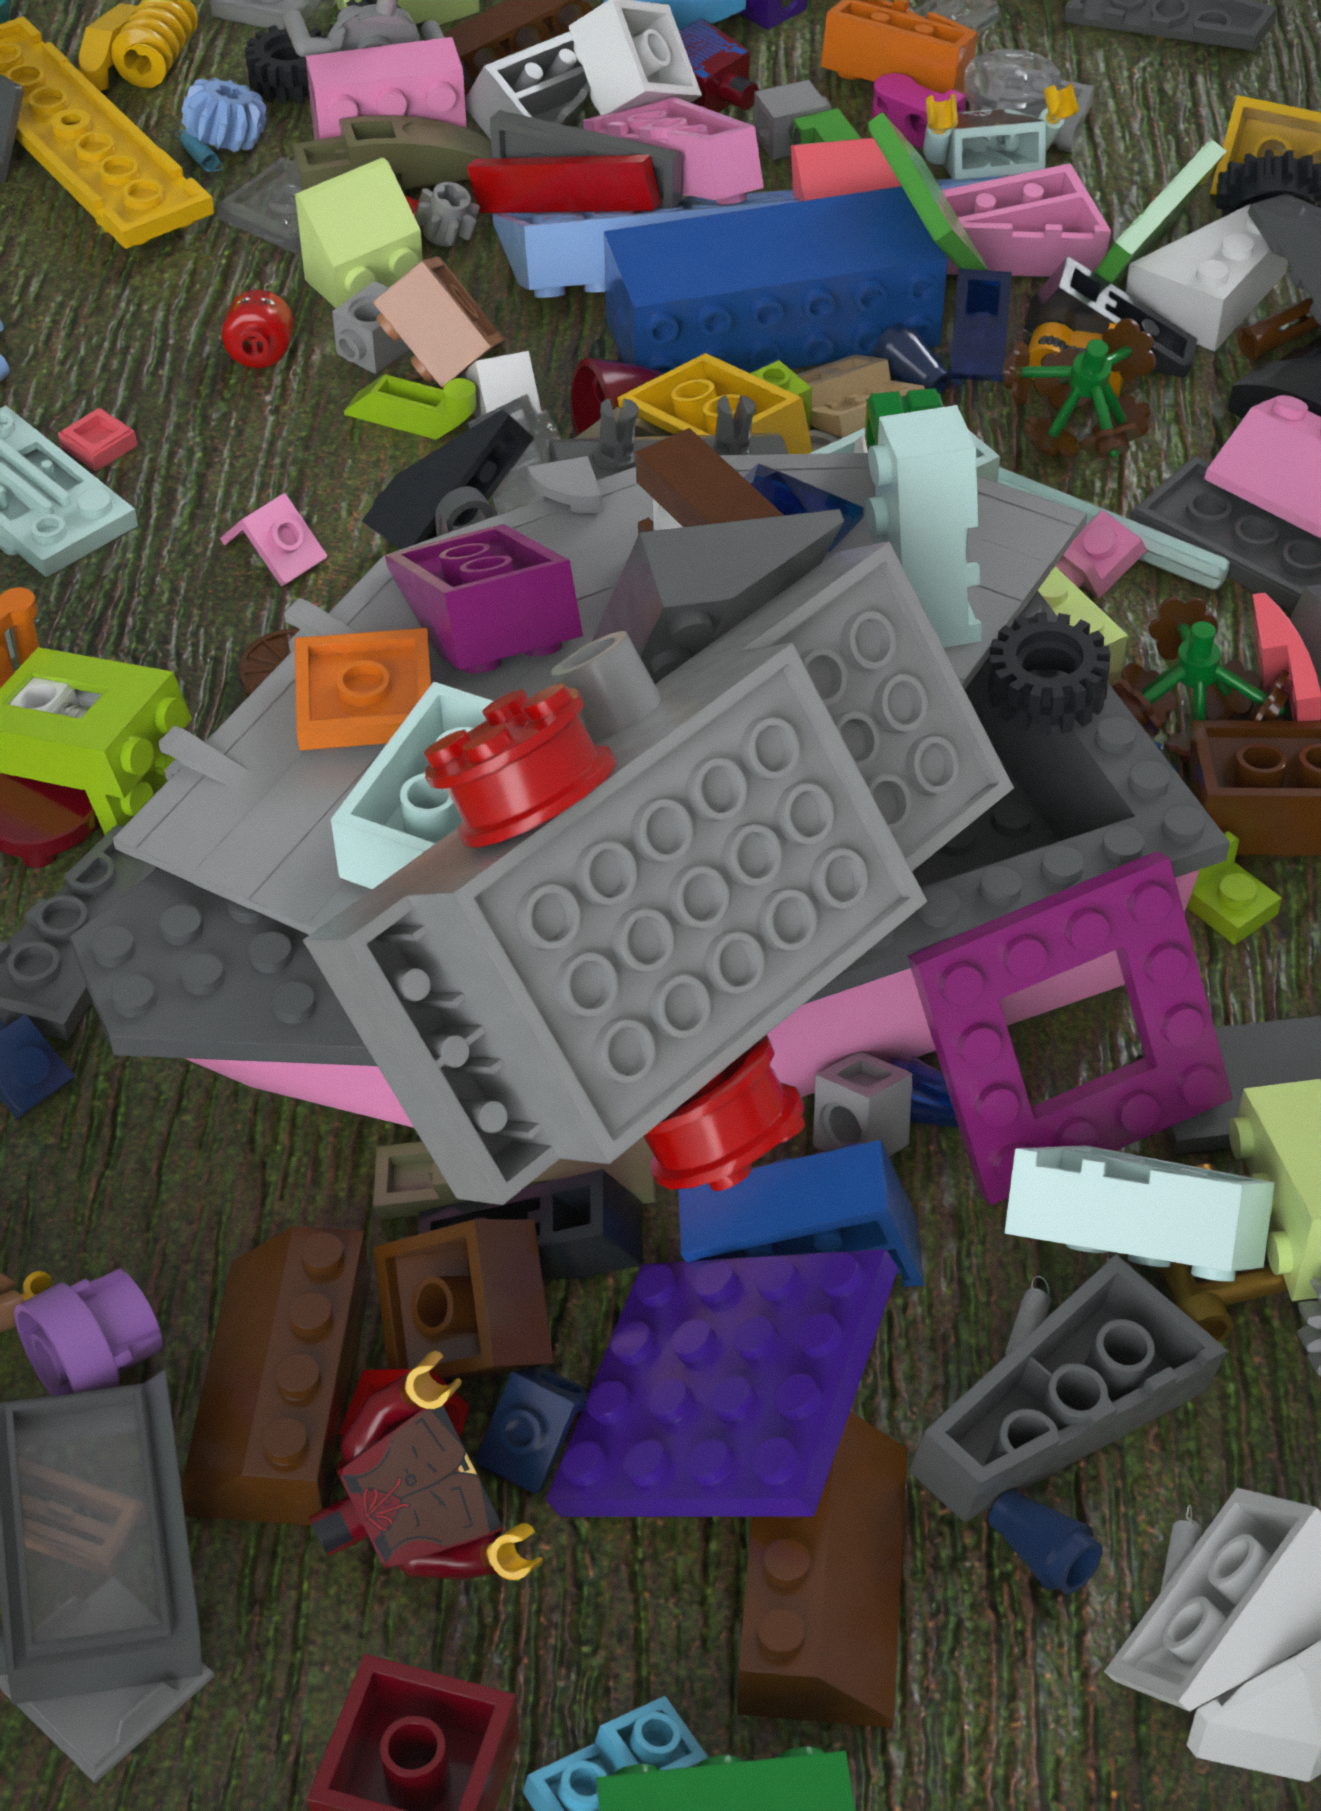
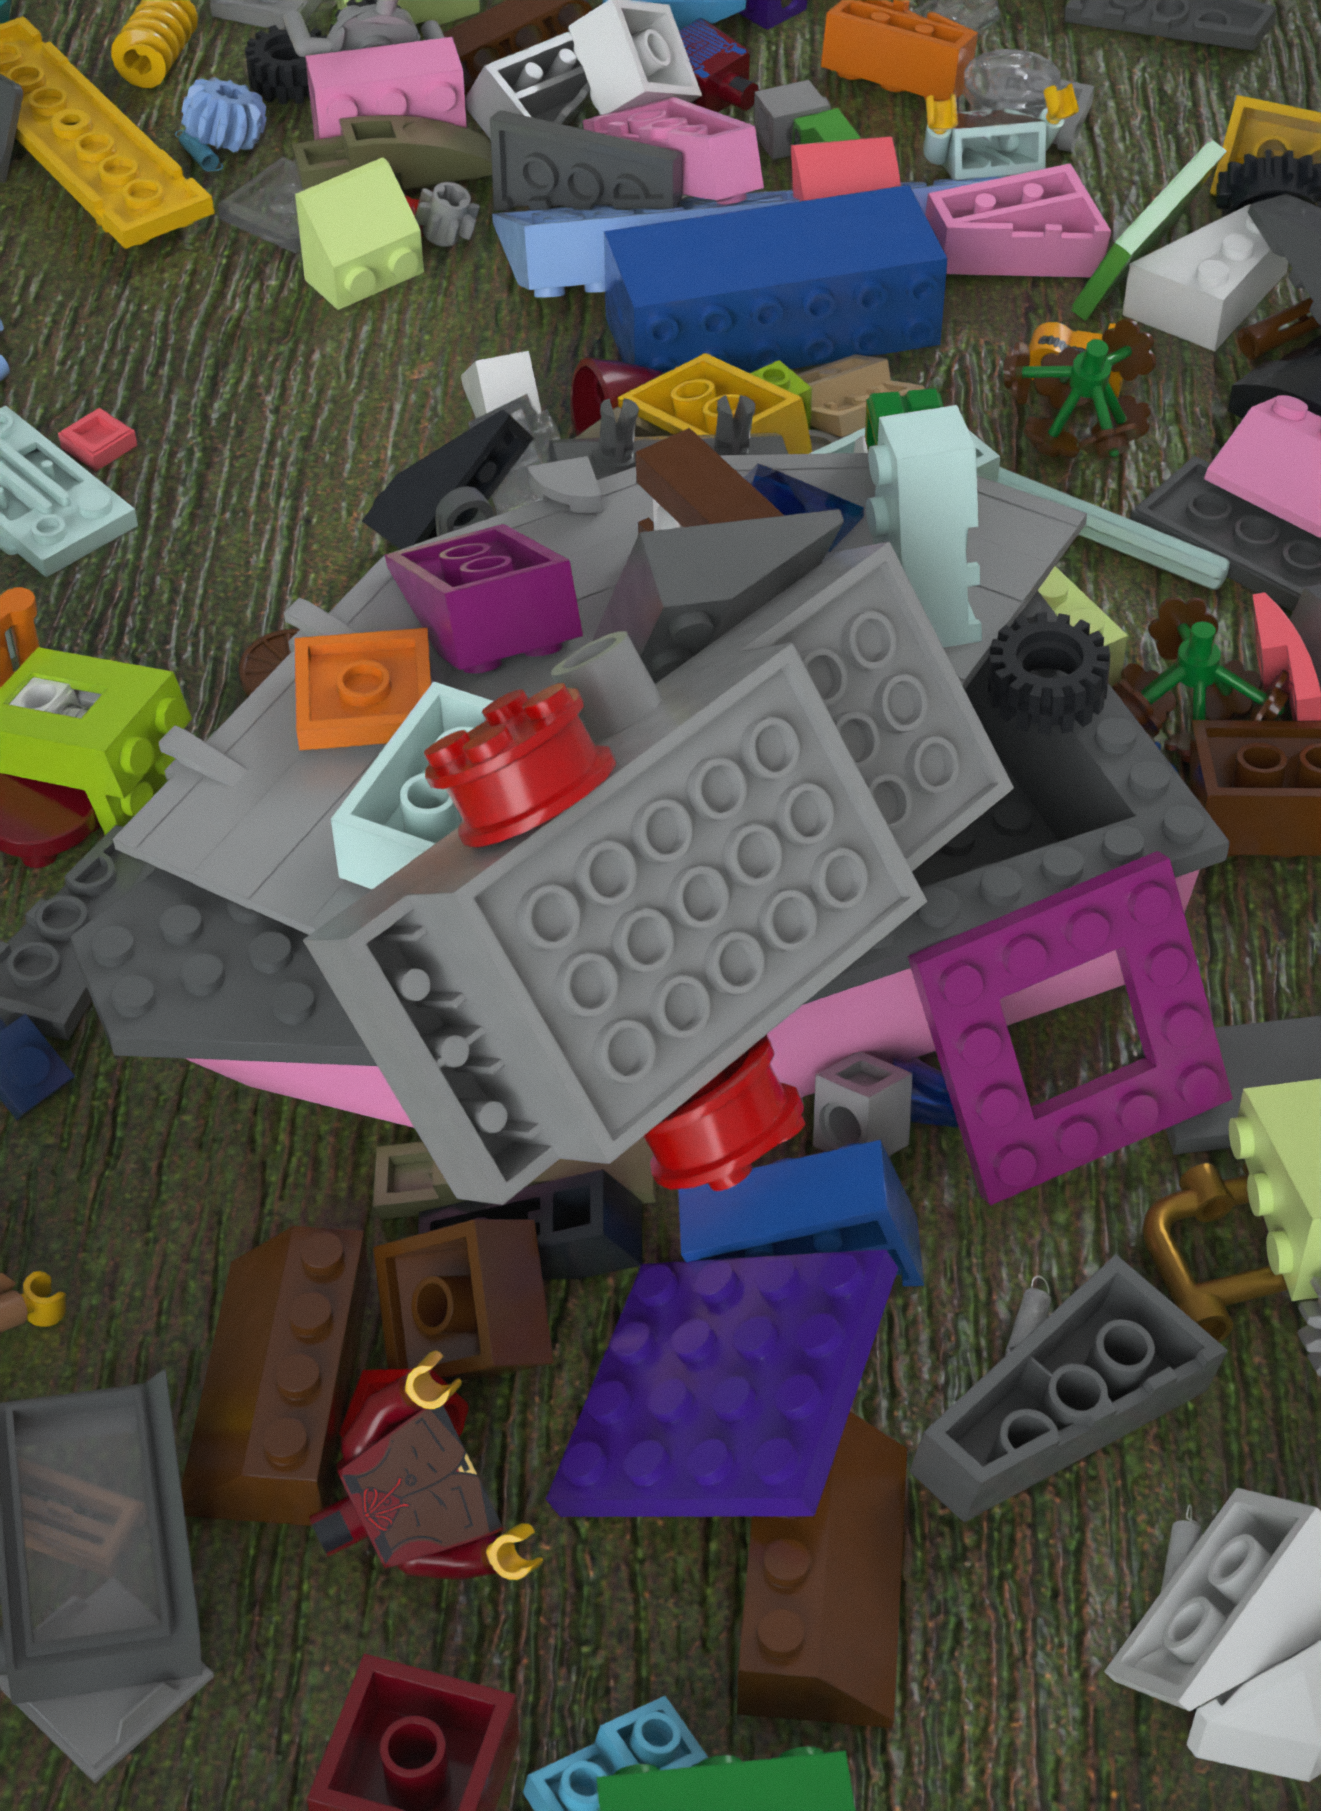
(87, 1332): medium lavender piece -> none
(97, 44): yellow piece -> none
(258, 323): red head -> none
(280, 539): bright pink bracket -> none
(359, 334): light grey brick -> none
(415, 406): lime piece -> none
(437, 321): slope -> none
(530, 1426): dark blue bracket -> none
(564, 184): red tile -> none
(906, 104): dark pink leg -> none
(911, 358): dark blue cone -> none
(925, 194): bright green tile -> none
(980, 325): clear blue slope -> none
(1050, 1544): dark blue cone -> none
(1091, 303): black slope -> none
(1100, 554): bright pink bracket -> none
(1141, 1209): light aqua wedge -> none
(1232, 898): lime bracket -> none

